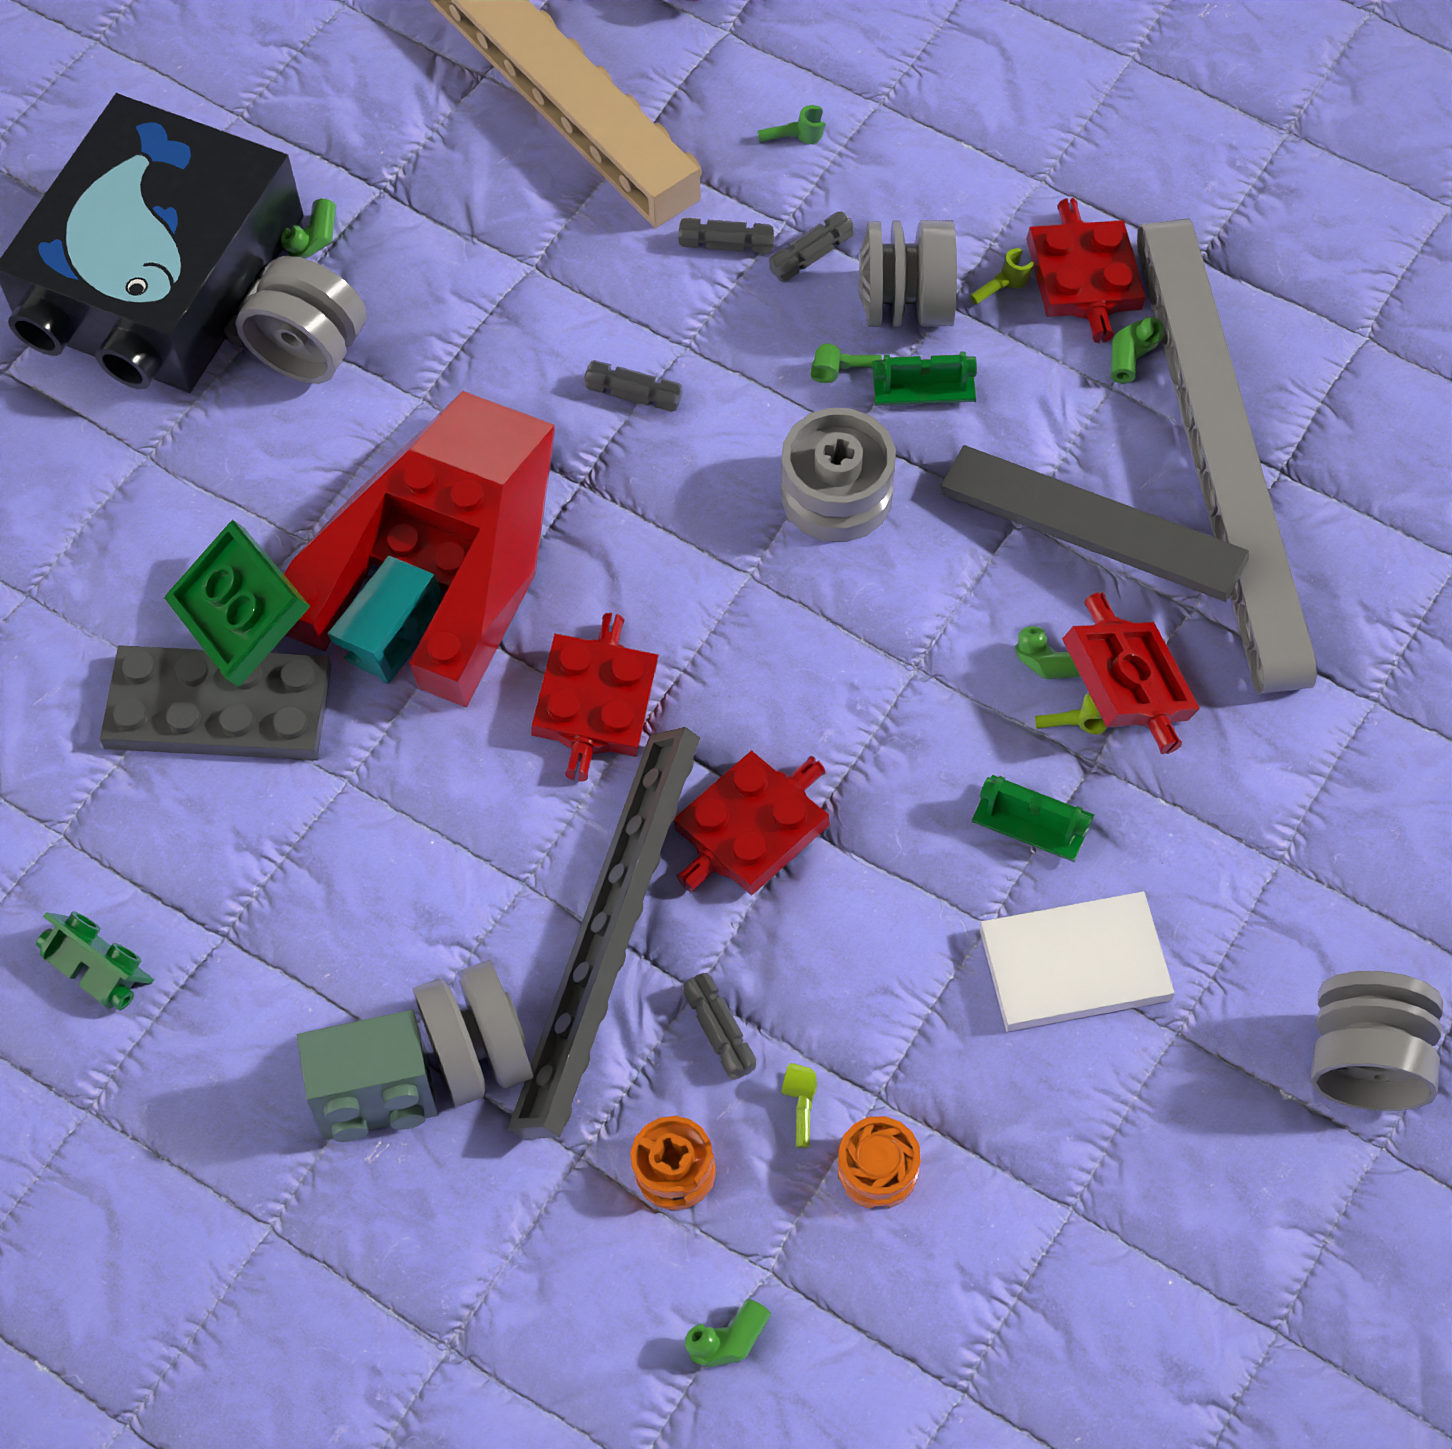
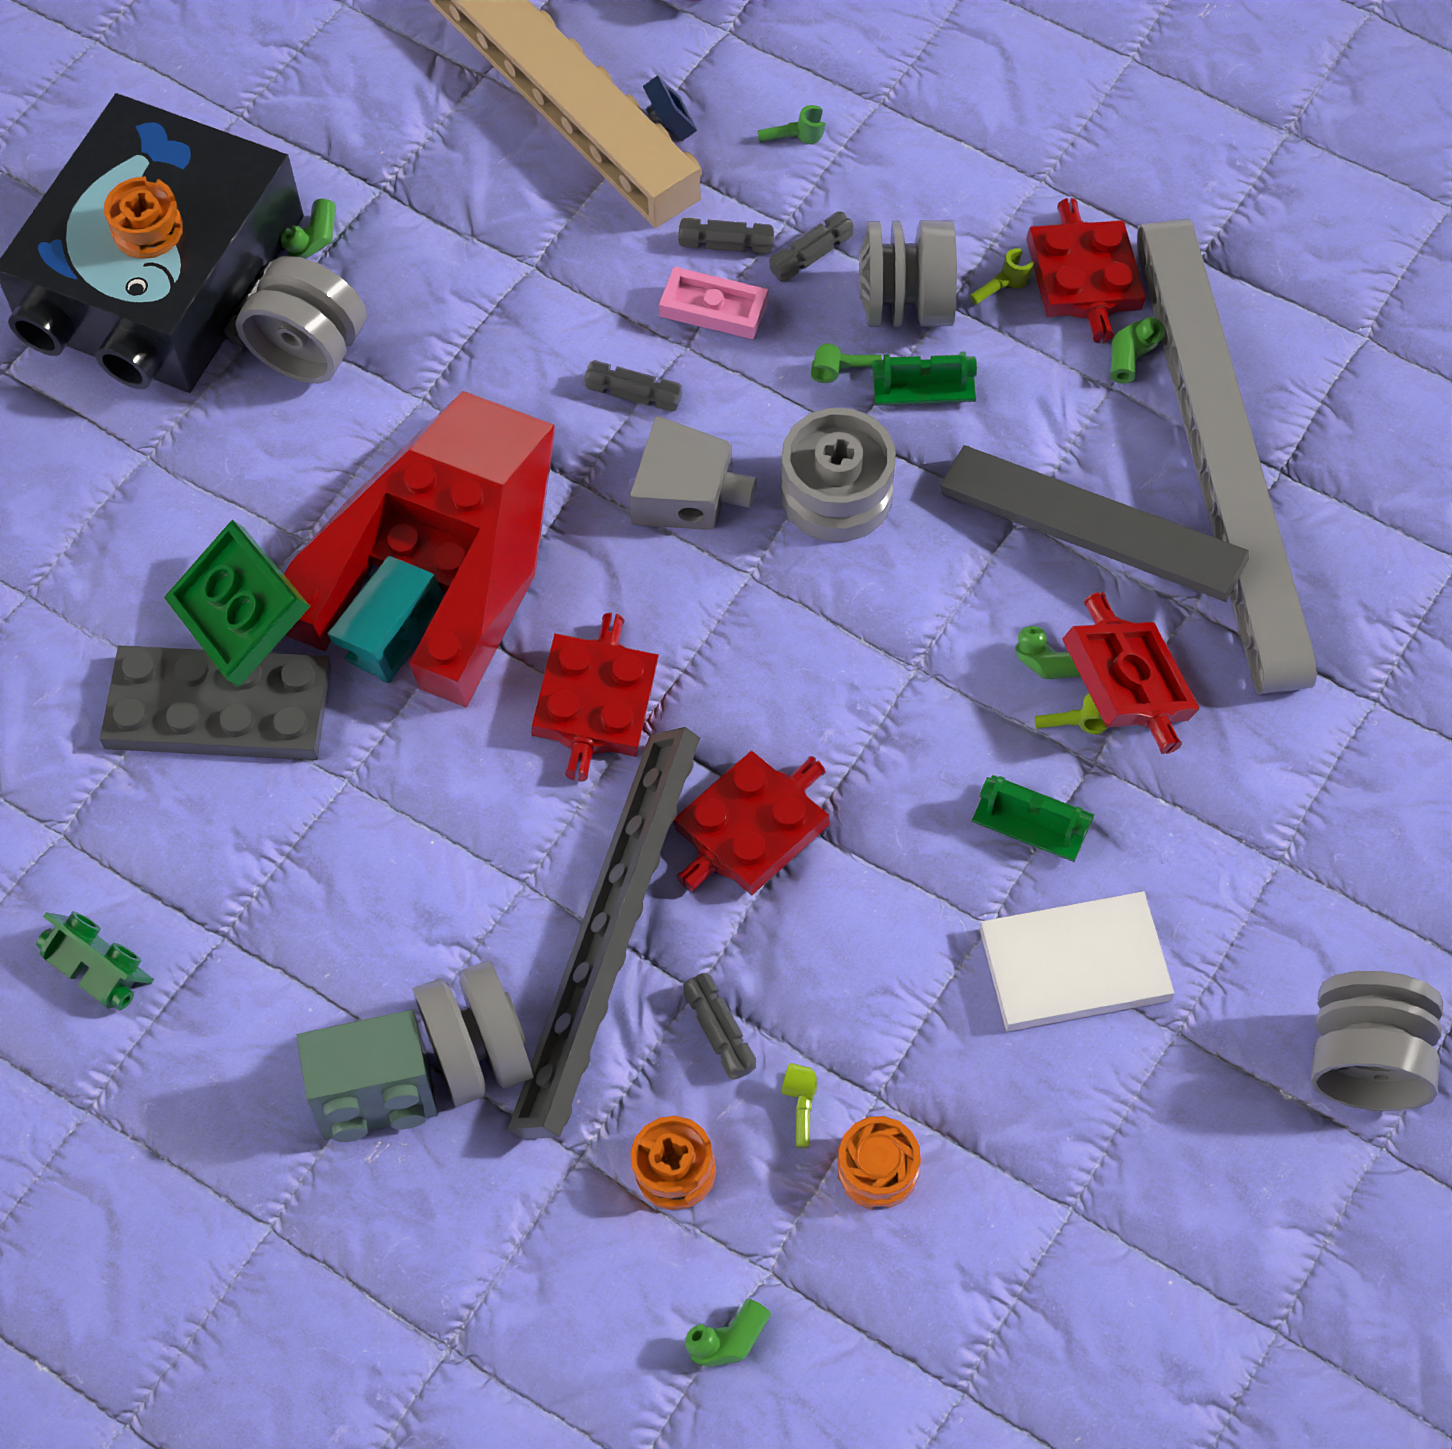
(142, 217): none -> orange wheel
(668, 108): none -> dark blue plate
(686, 479): none -> light grey torso
(713, 302): none -> bright pink plate

